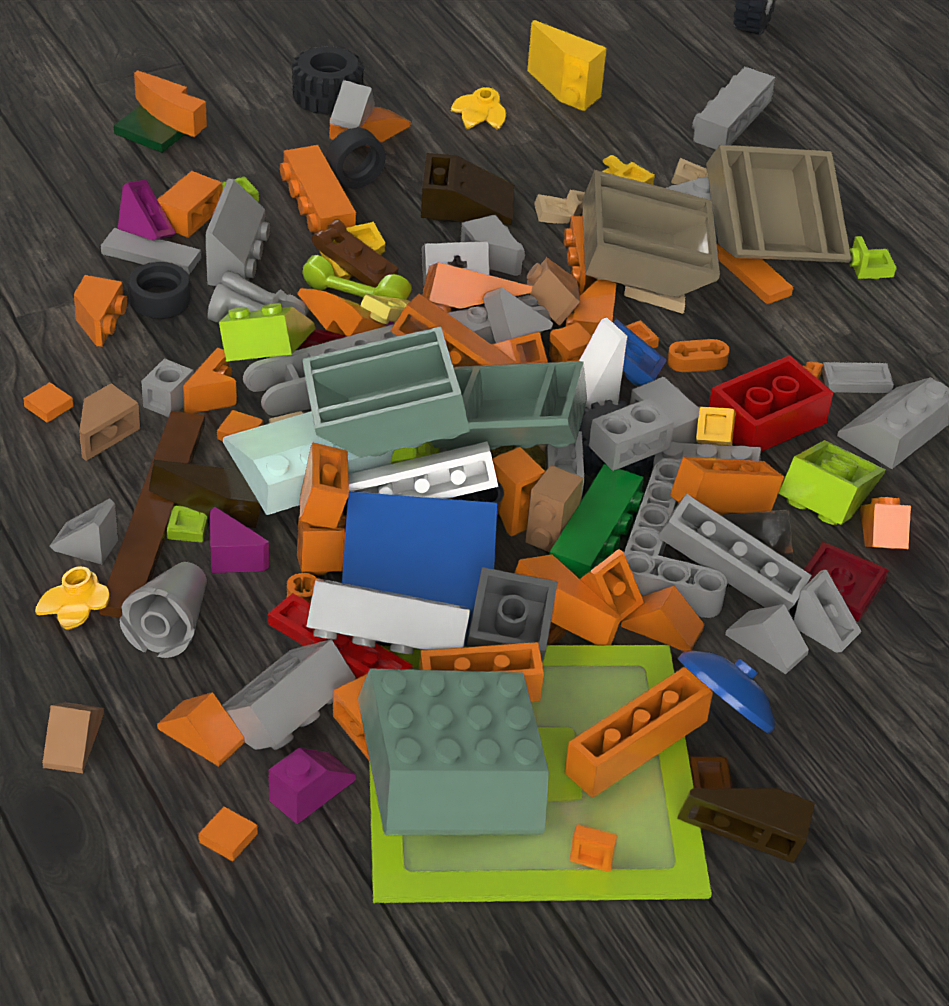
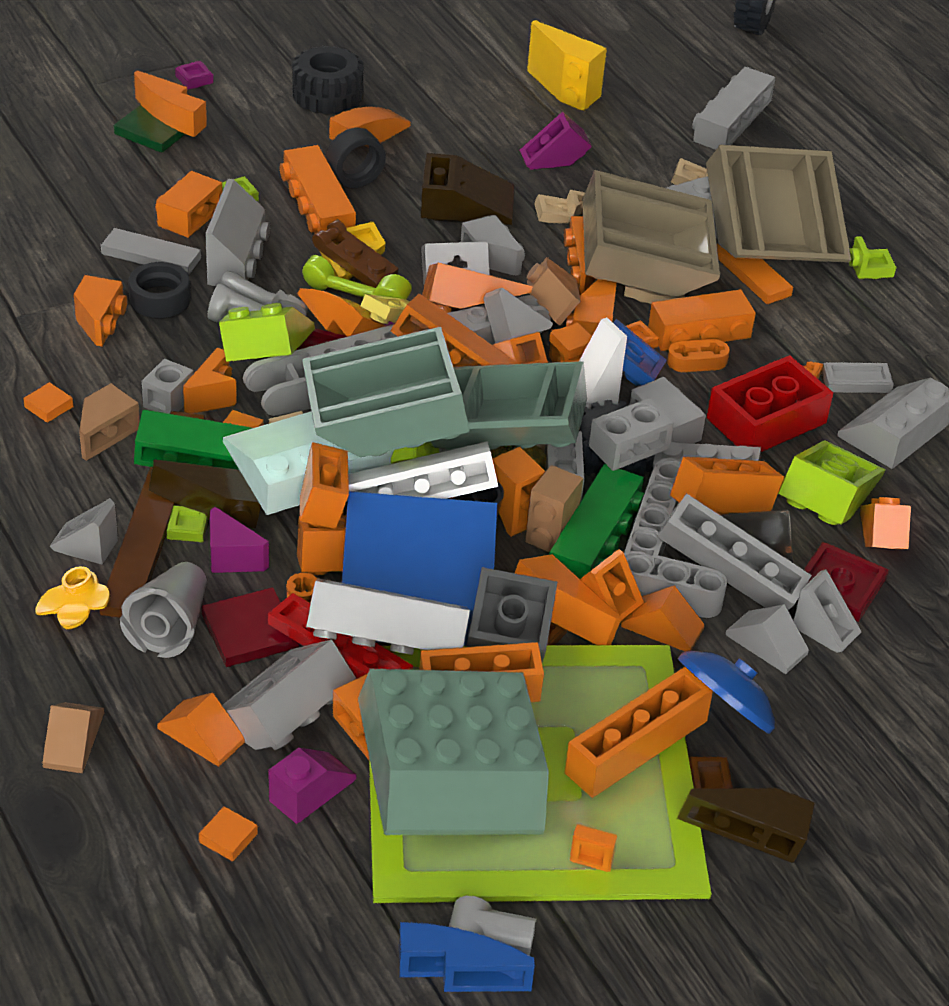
(142, 213): magenta slope -> none
(183, 440): none -> green brick
(194, 75): none -> magenta tile
(242, 627): none -> dark red tile
(352, 105): light grey slope -> none
(463, 959): none -> blue slope
(478, 917): none -> light grey piece
(480, 106): yellow plate -> none
(556, 144): none -> magenta slope
(629, 171): yellow plate -> none
(702, 317): none -> orange brick
(715, 426): yellow plate -> none

